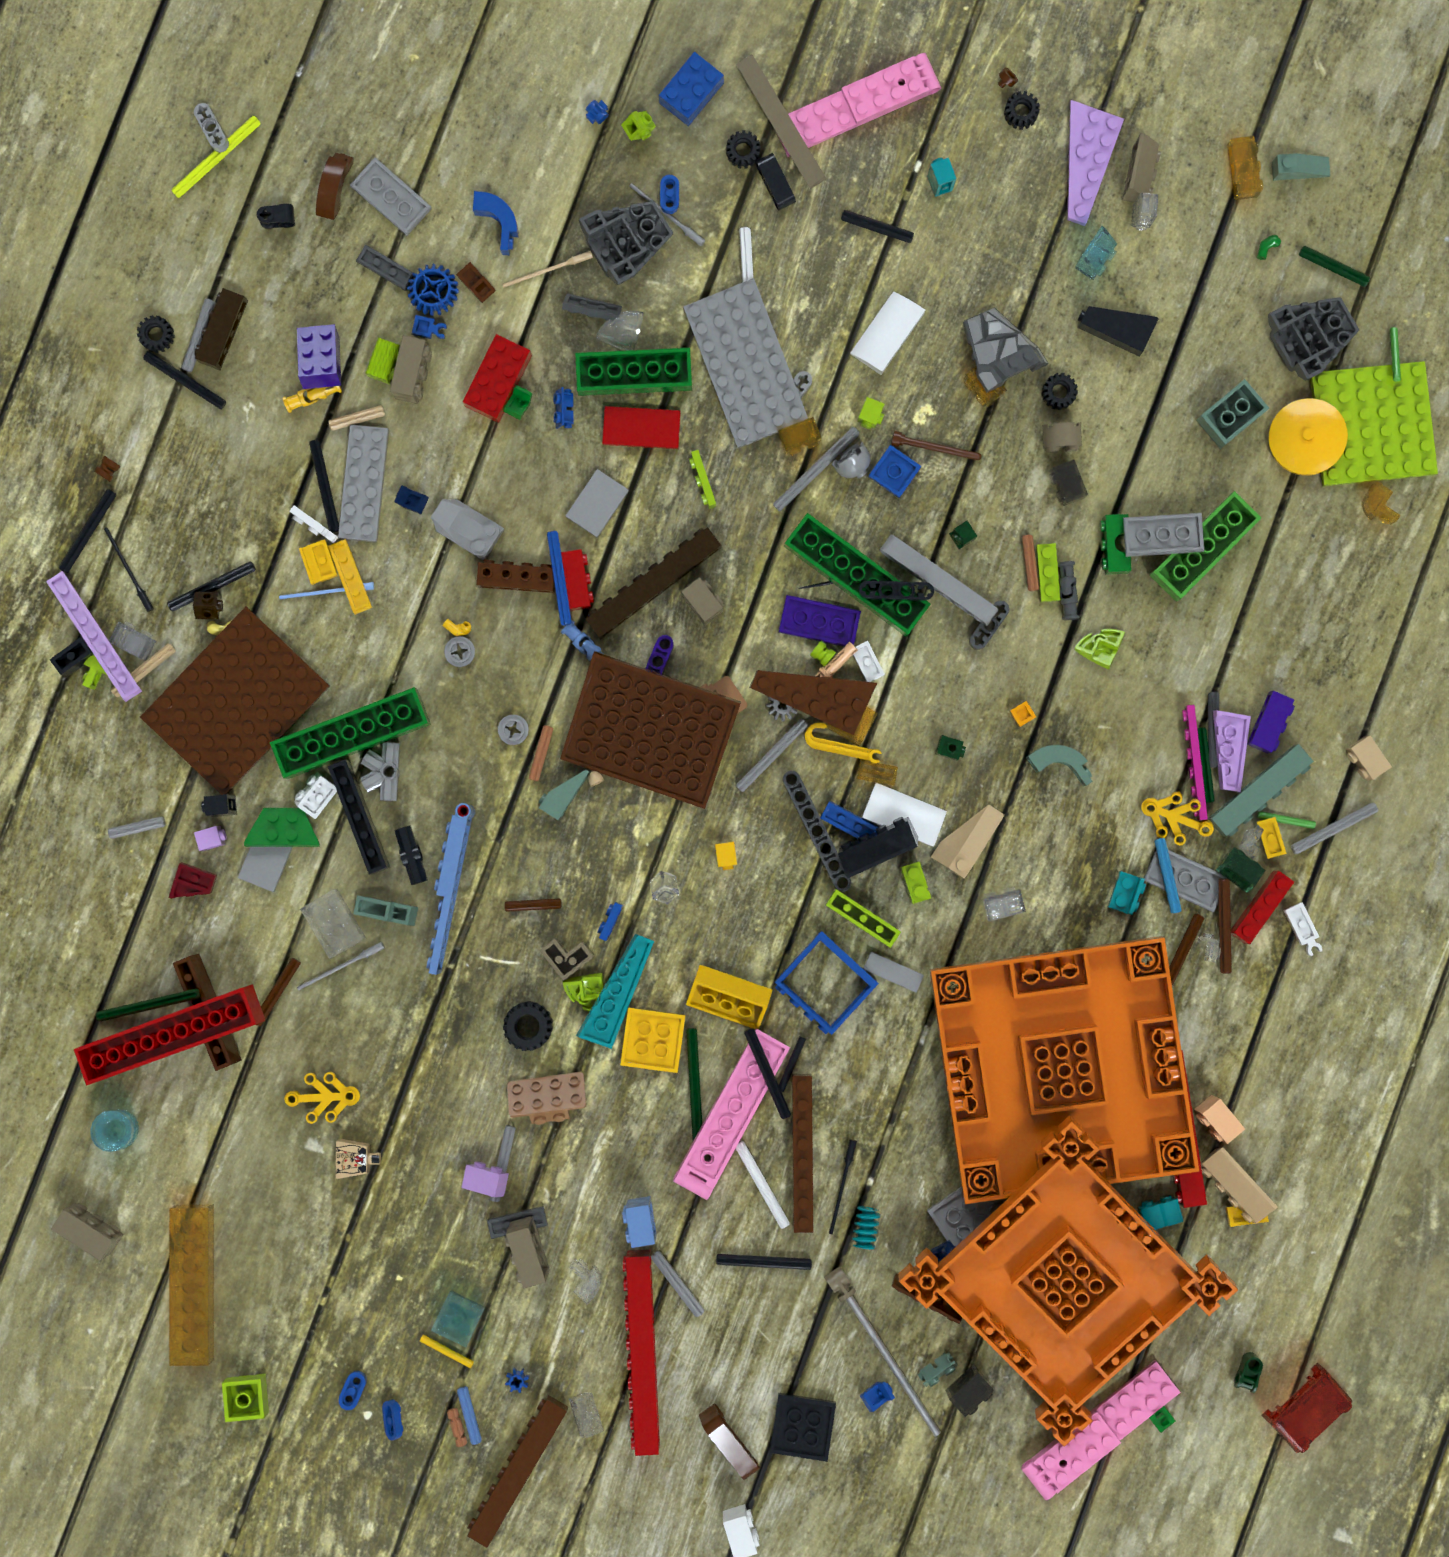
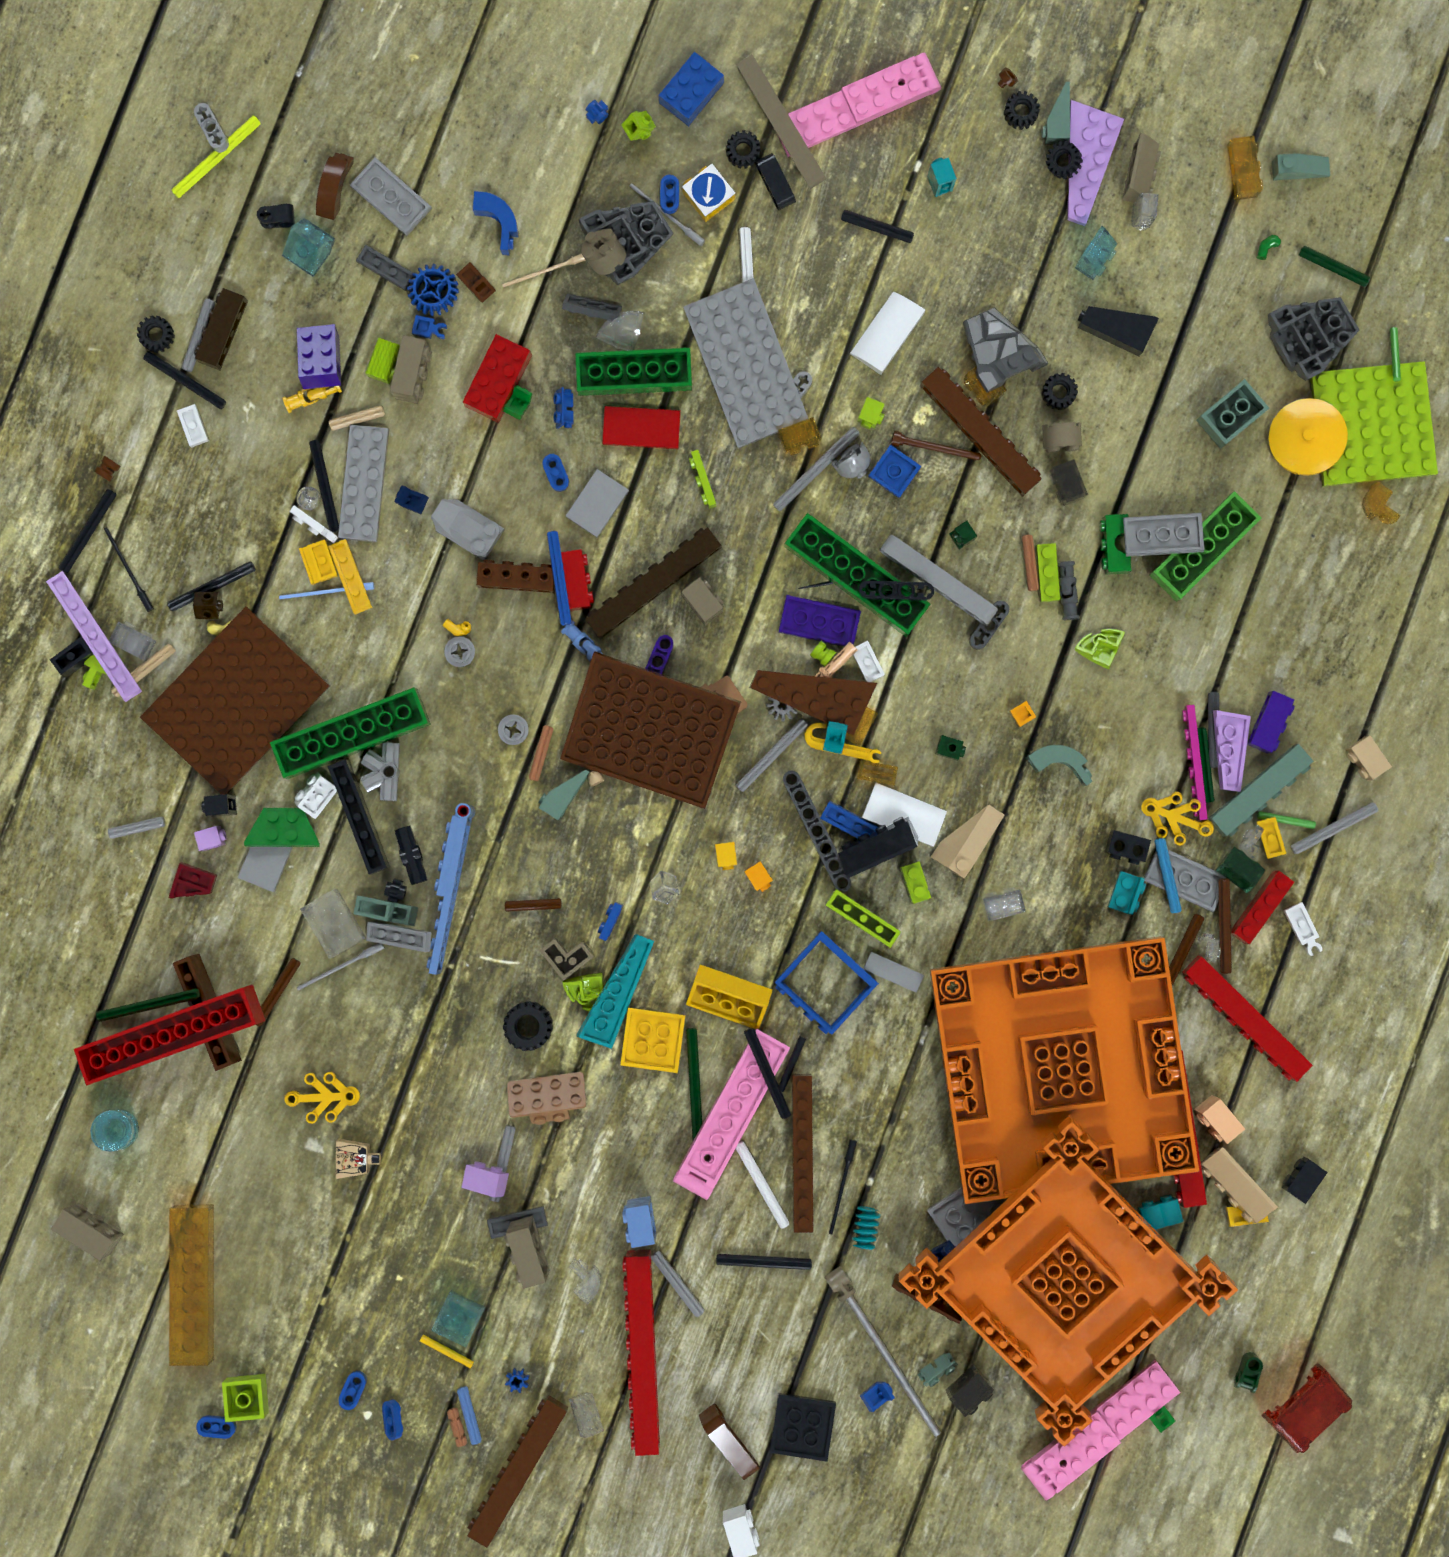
(192, 425): none -> white plate
(217, 1427): none -> blue plate
(308, 246): none -> clear light blue slope
(308, 498): none -> clear piece
(395, 890): none -> black gear
(398, 936): none -> light grey plate
(555, 473): none -> blue plate
(603, 251): none -> dark tan brick
(708, 192): none -> piece
(759, 877): none -> light orange brick
(835, 737): none -> teal bracket
(980, 431): none -> reddish brown brick
(1058, 123): none -> sand green slope
(1072, 167): none -> black tyre
(1128, 842): none -> black brick
(1247, 1019): none -> red brick
(1304, 1179): none -> black brick

